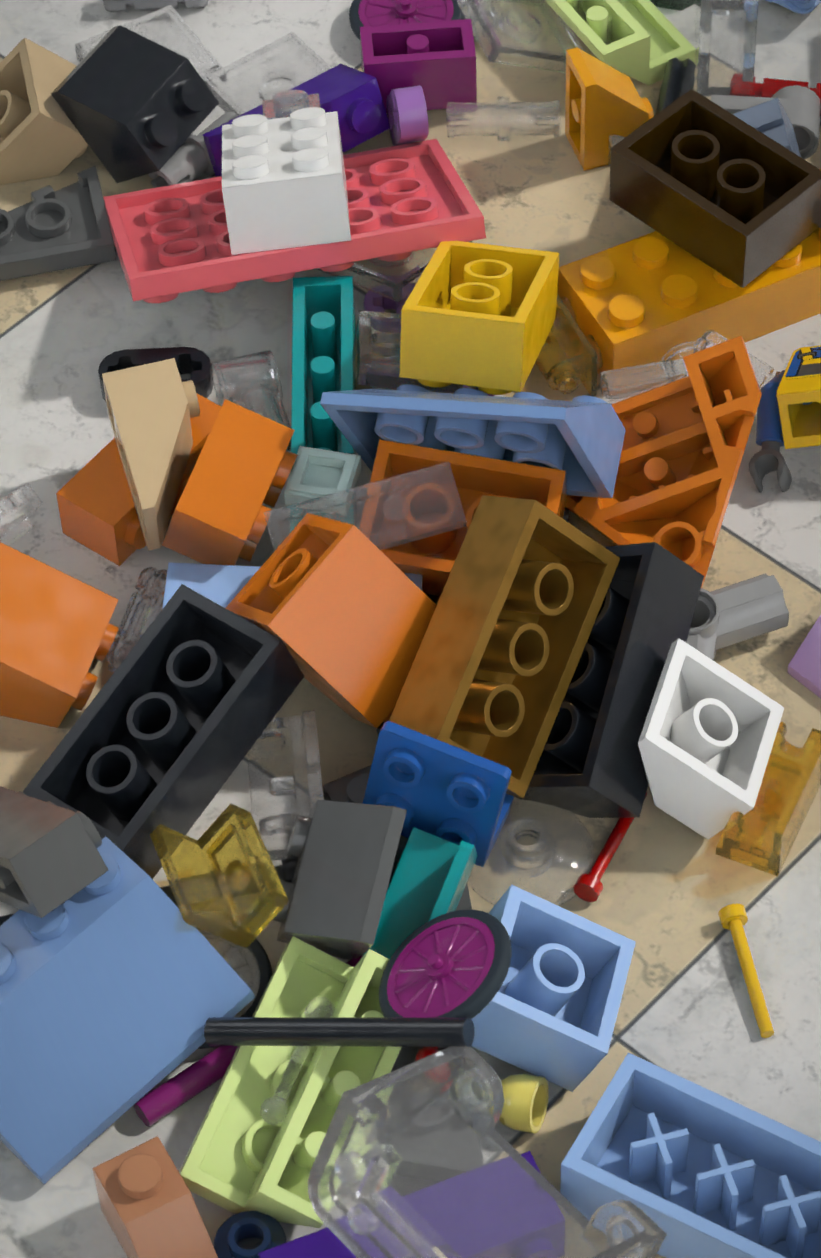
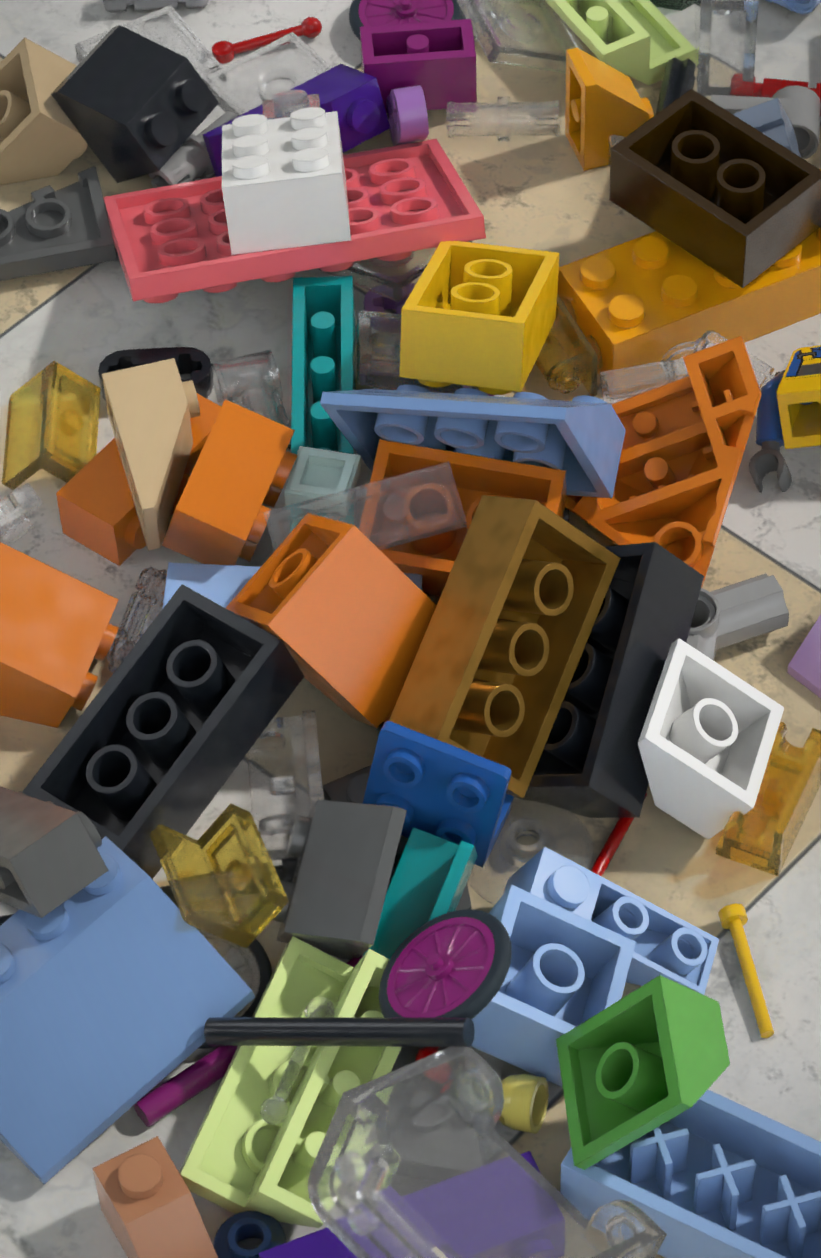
(51, 426): none -> clear yellow panel
(225, 51): none -> red hinge
(638, 1066): none -> bright green slope
(663, 941): none -> light blue slope

